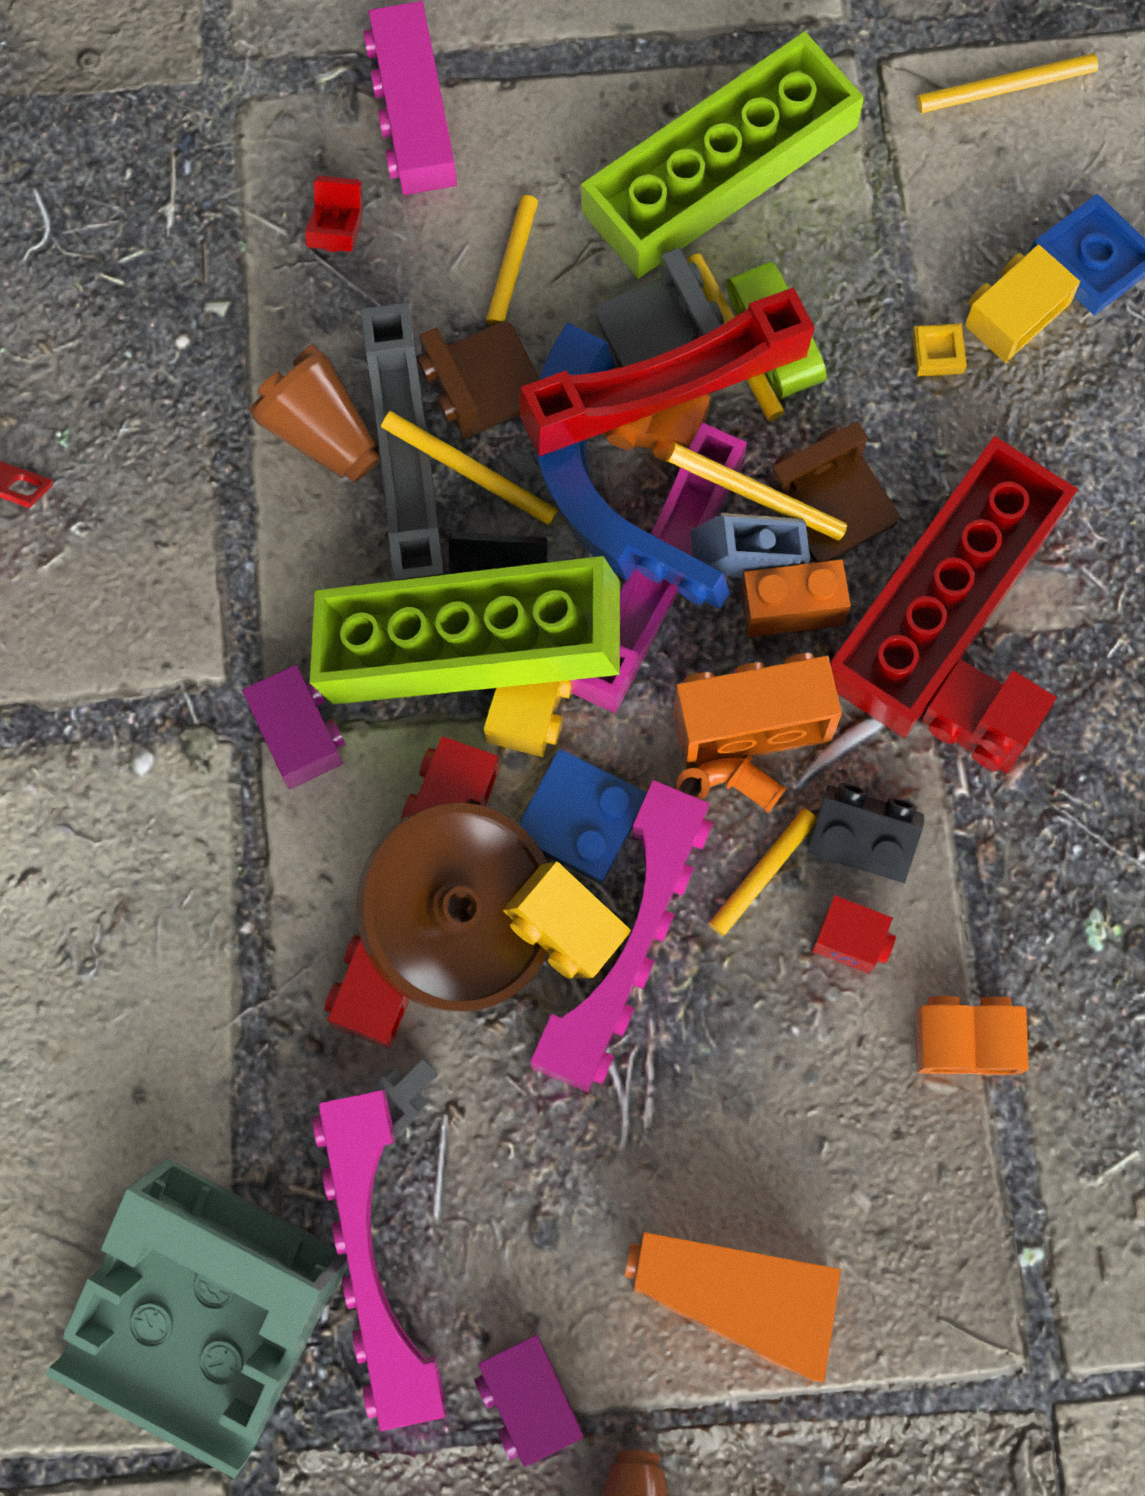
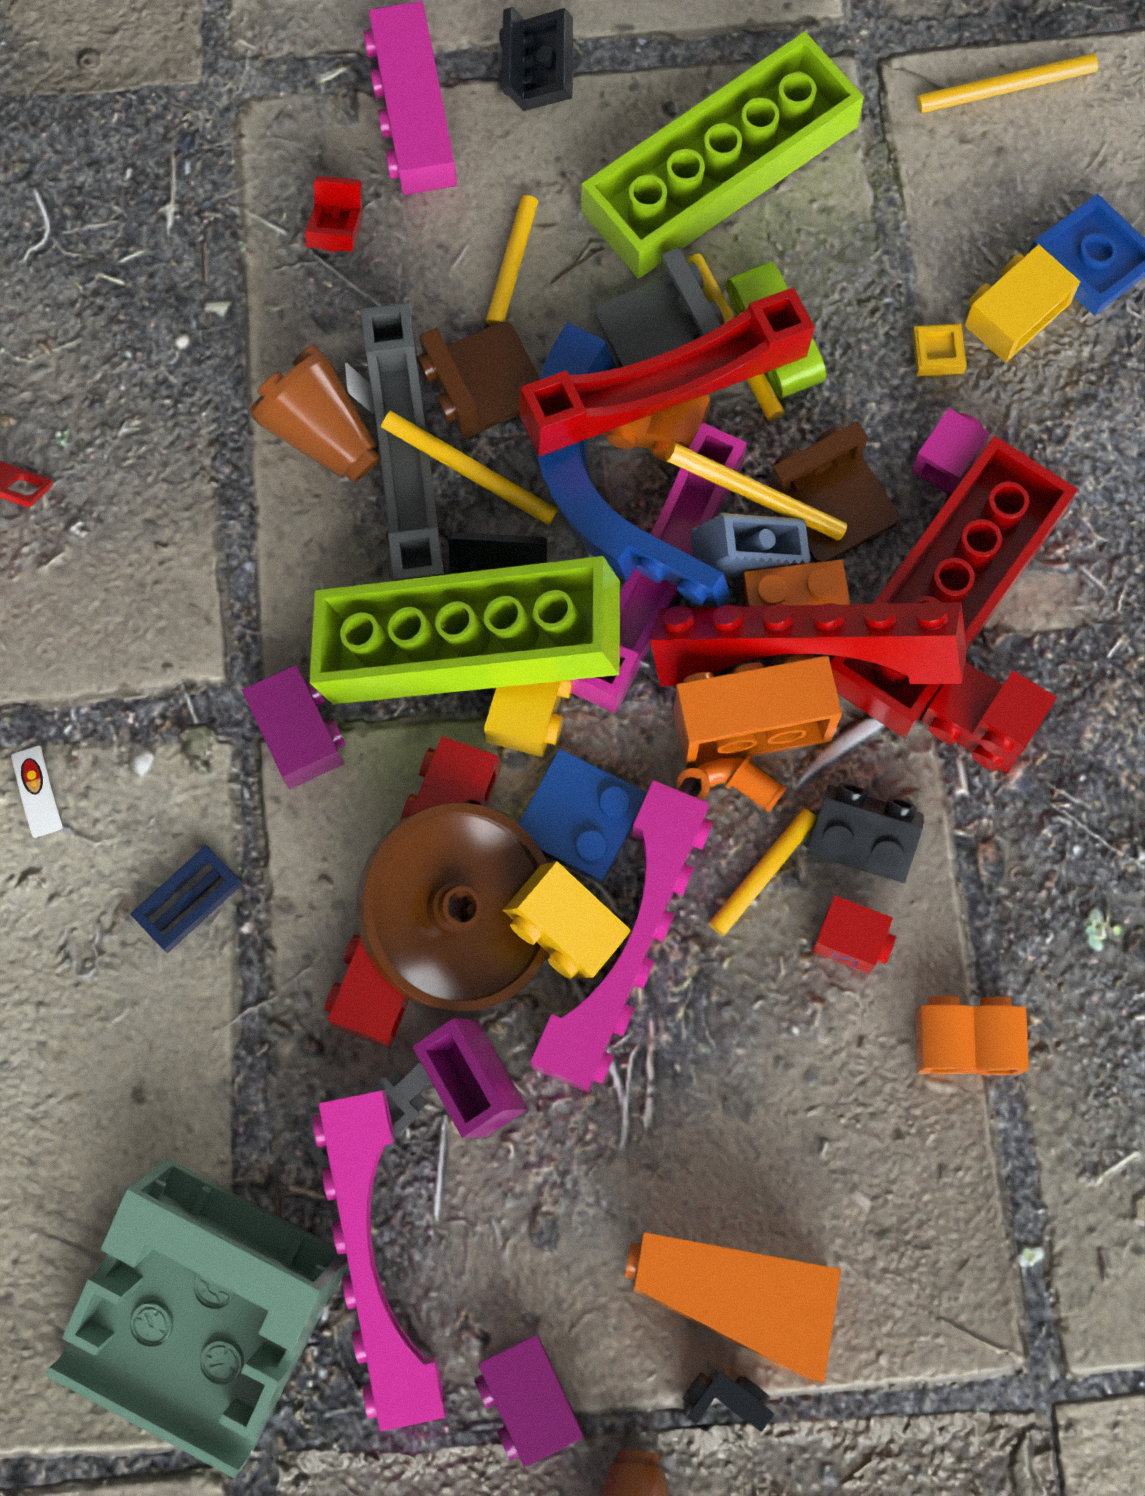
(36, 791): none -> white sticker
(200, 912): none -> dark blue tile
(359, 388): none -> white sticker
(469, 1078): none -> magenta piece
(537, 58): none -> black bracket
(740, 1397): none -> black bracket
(907, 637): none -> red arch
(950, 450): none -> dark pink brick

